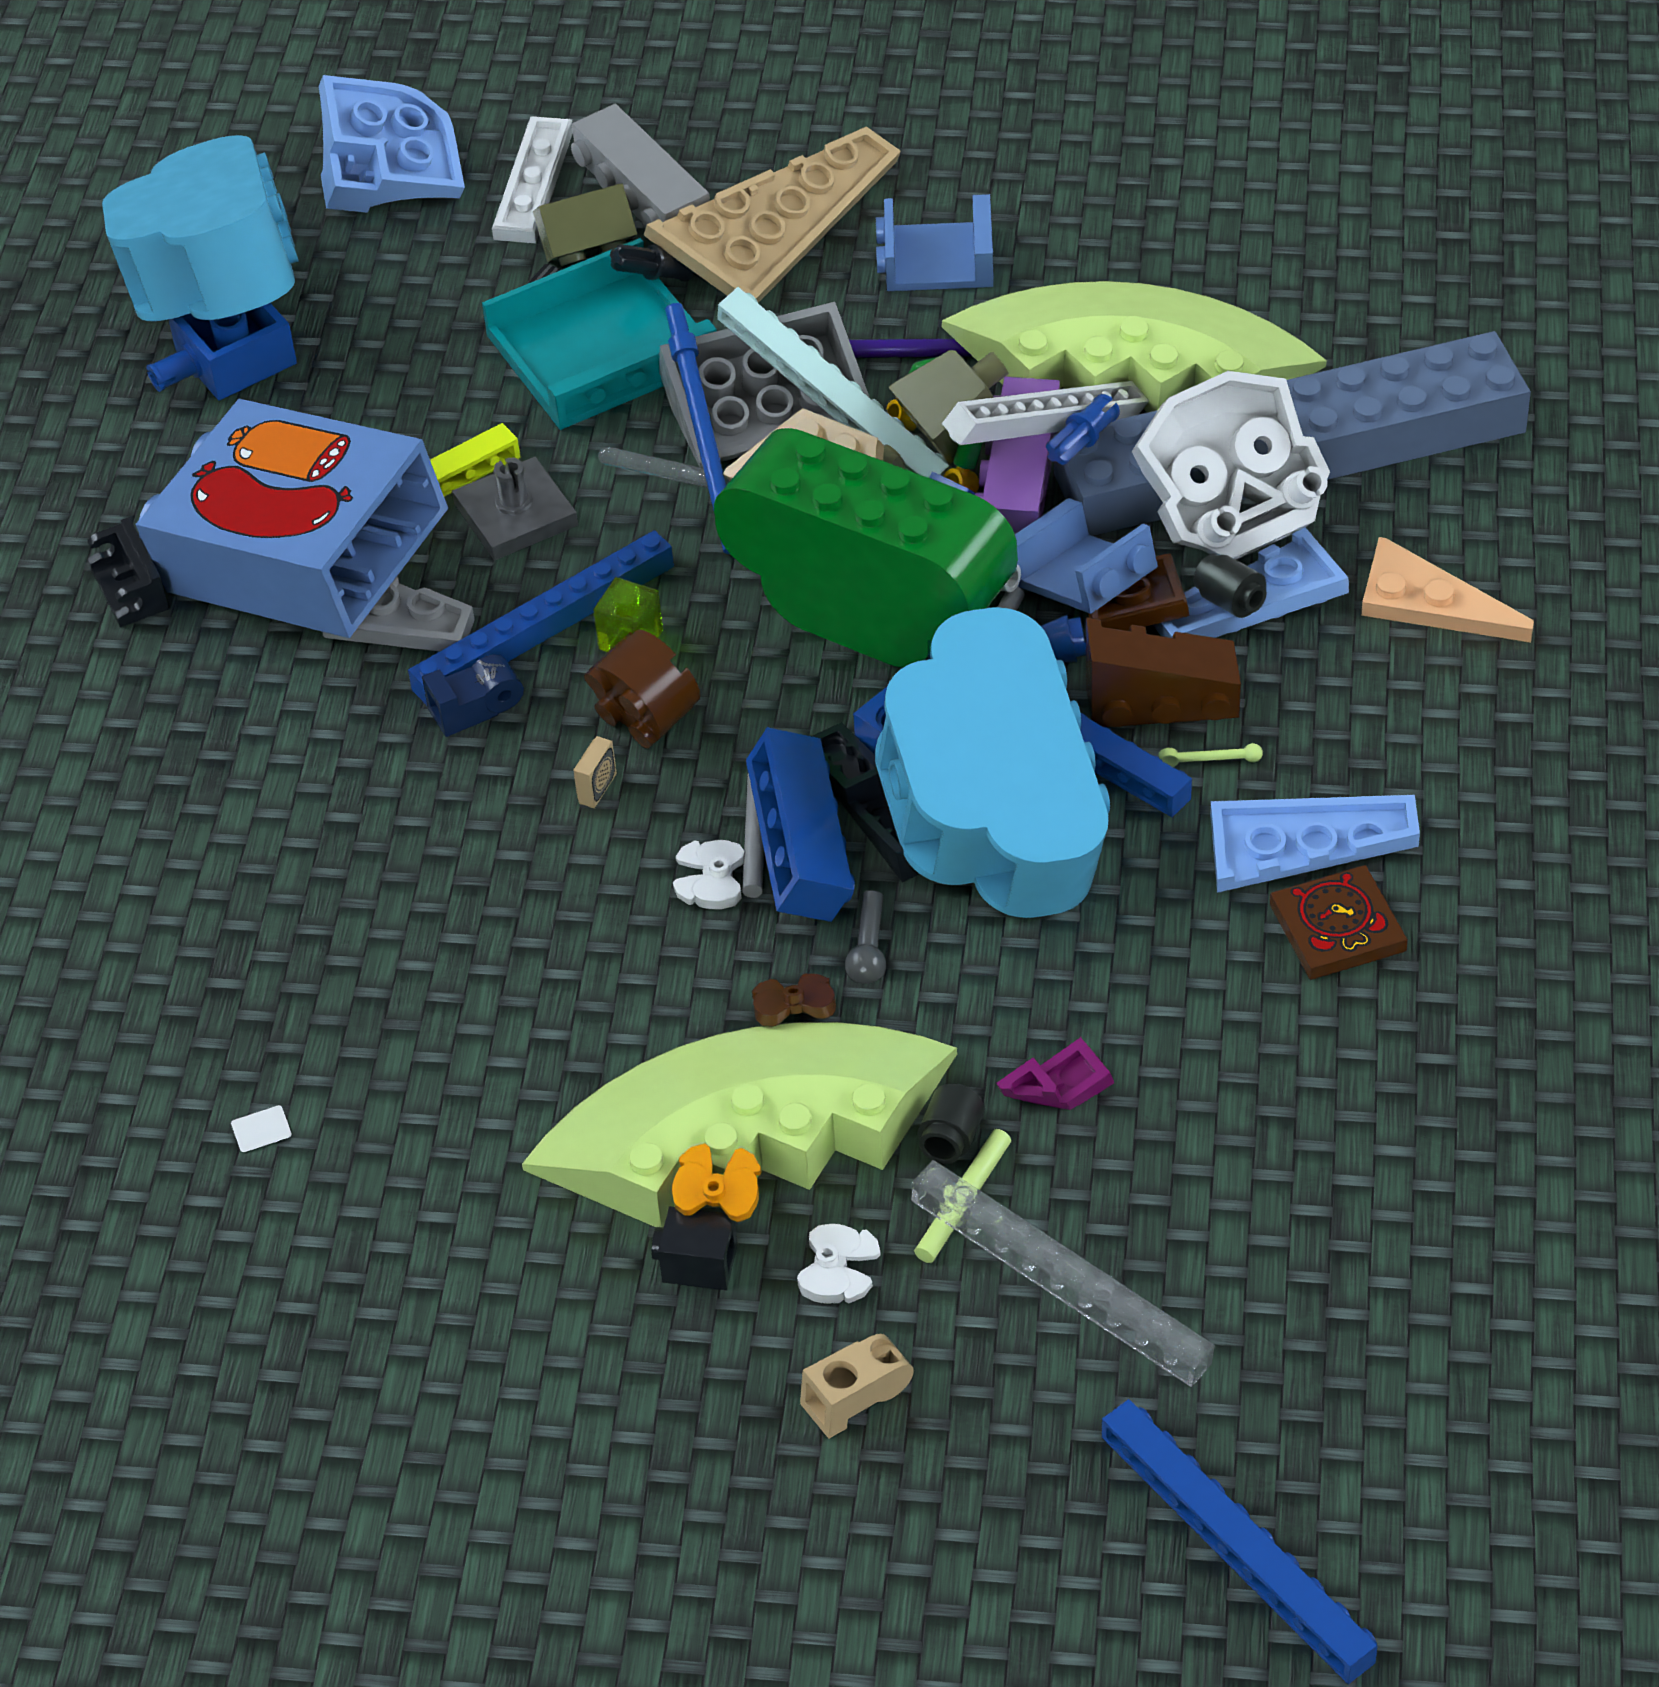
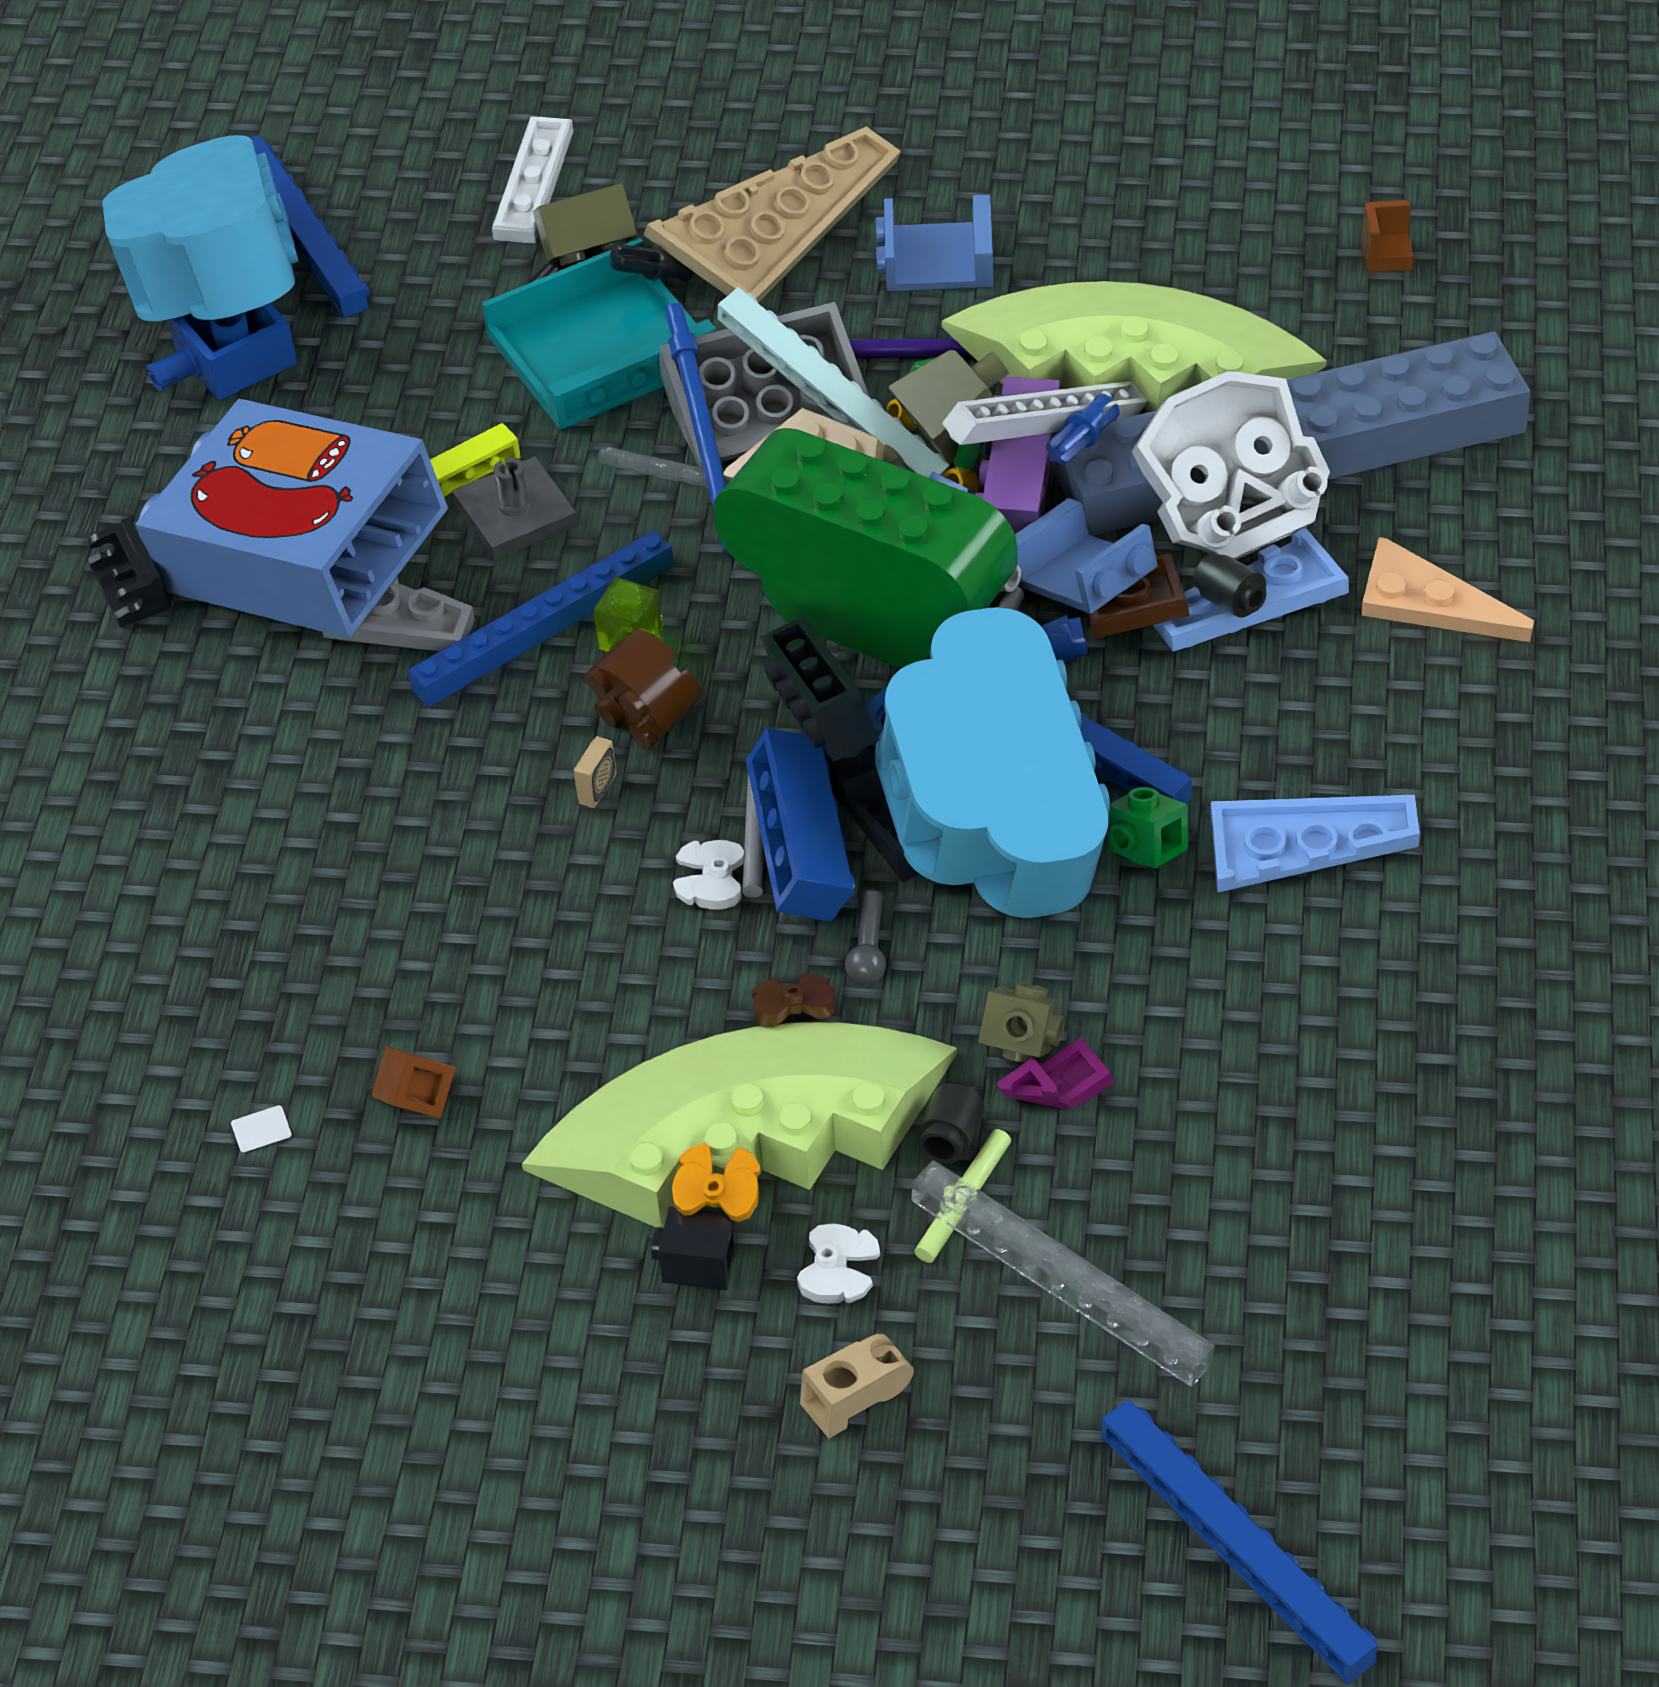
(313, 242): none -> blue piece
(384, 145): light blue slope -> none
(413, 1082): none -> dark orange panel
(472, 694): dark blue leg -> none
(622, 152): light grey brick -> none
(817, 690): none -> black brick
(1004, 1026): none -> olive brick
(1148, 827): none -> green brick
(1158, 678): reddish brown wedge -> none
(1251, 753): yellowish green hinge -> none
(1338, 922): reddish brown tile -> none
(1386, 236): none -> dark orange panel

